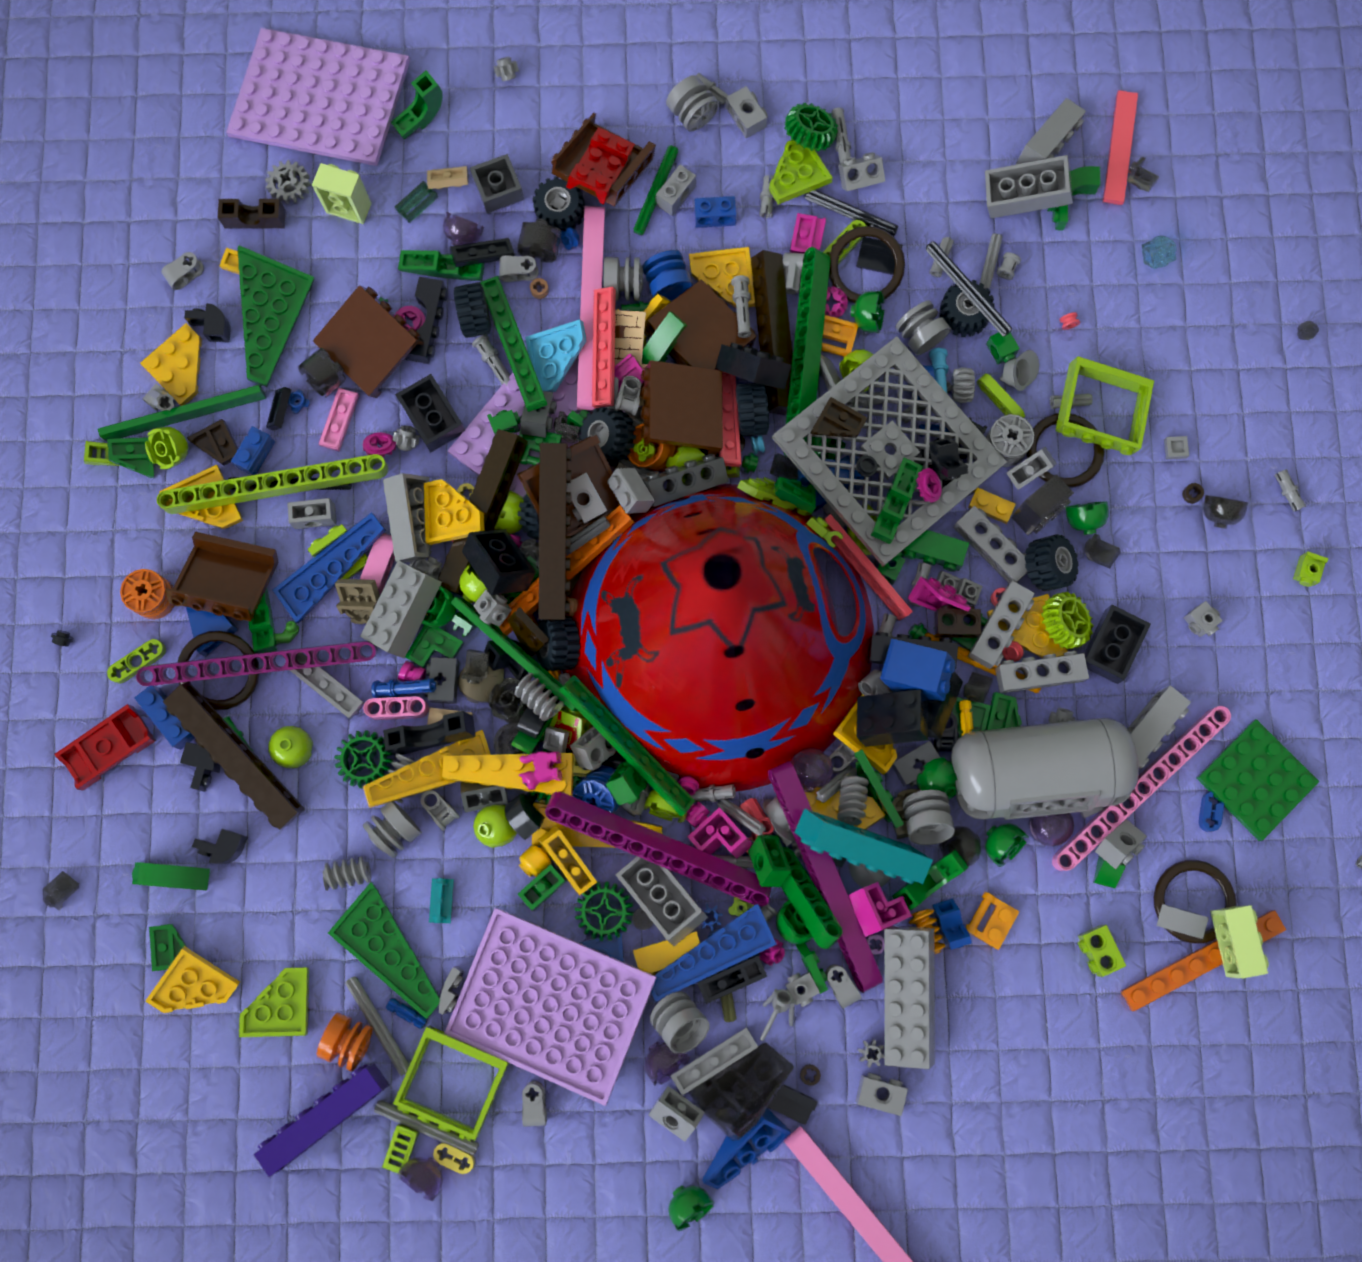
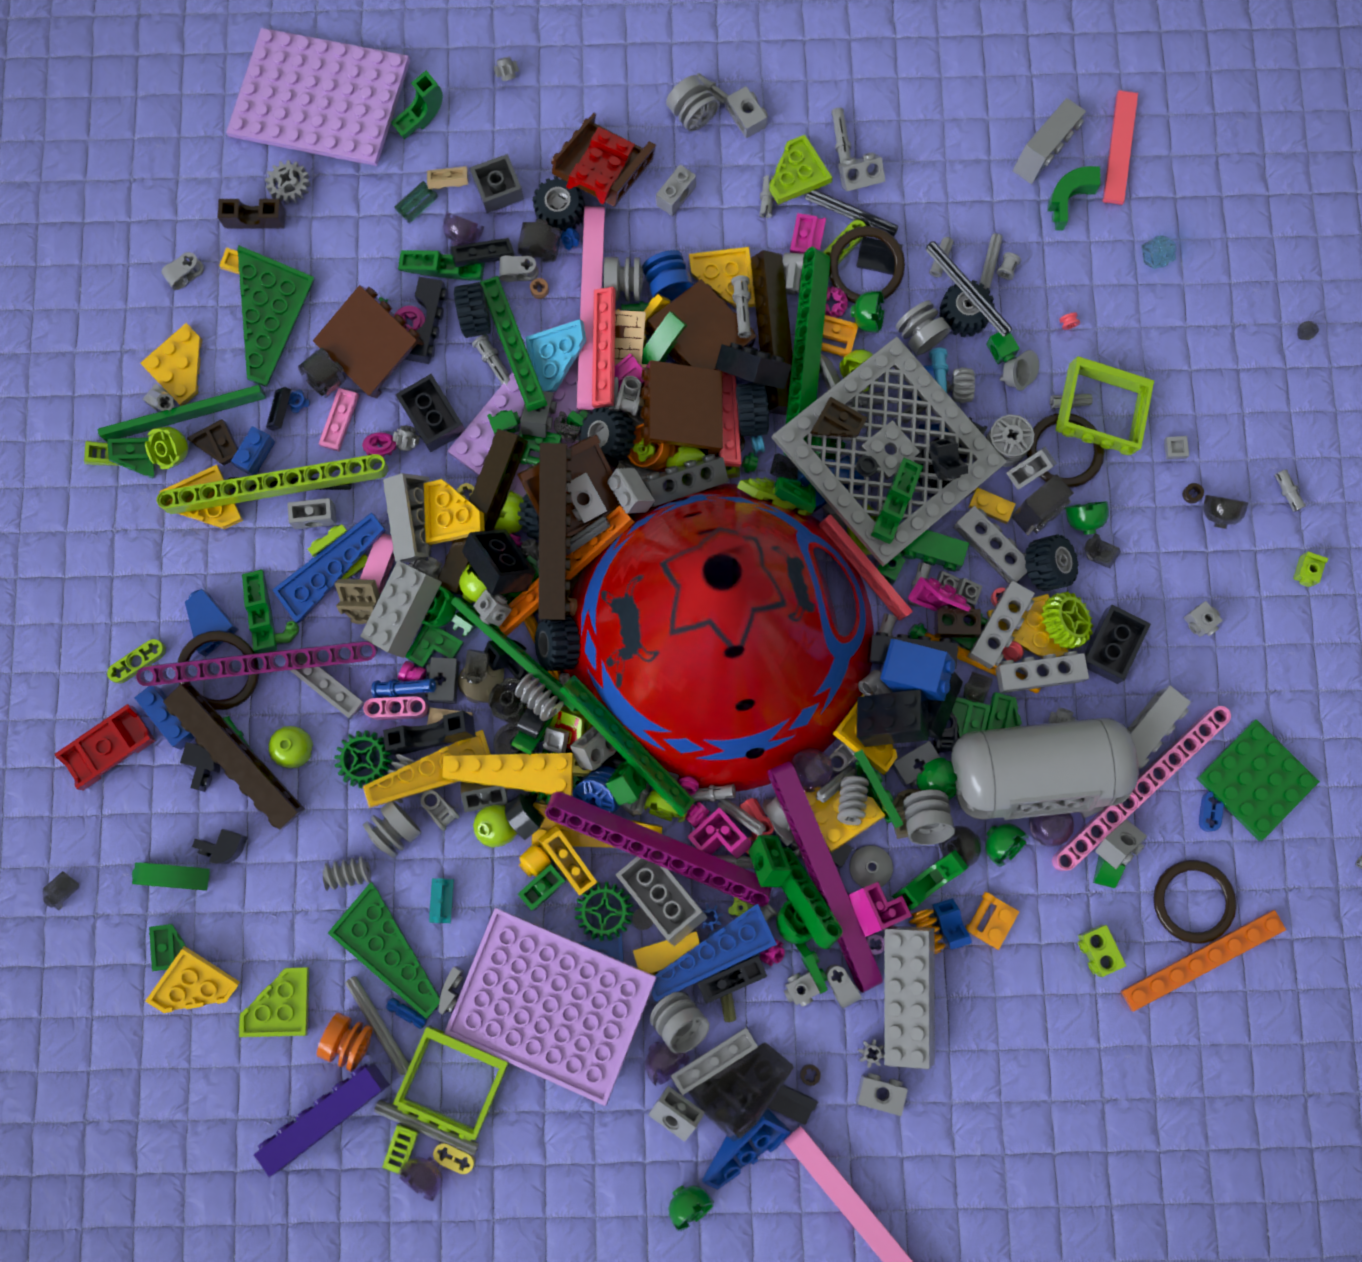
(62, 638): black plate -> none
(153, 603): orange wheel -> none
(214, 321): black brick -> none
(224, 577): reddish brown panel -> none
(342, 193): yellowish green brick -> none
(527, 632): dark brown wing -> none
(534, 1109): light grey piece -> none
(544, 768): dark pink animal -> none
(659, 181): green axle -> none
(715, 212): blue brick -> none
(781, 1002): light grey plant -> none
(811, 127): green gear -> none
(819, 525): lime plate -> none
(862, 847): teal brick -> none
(929, 477): dark pink gear -> none
(966, 718): yellow axle -> none
(999, 396): lime beam -> none
(1028, 187): light grey brick -> none
(1141, 177): clear smoke bracket -> none
(1182, 921): light grey slope -> none
(1239, 942): yellowish green brick -> none

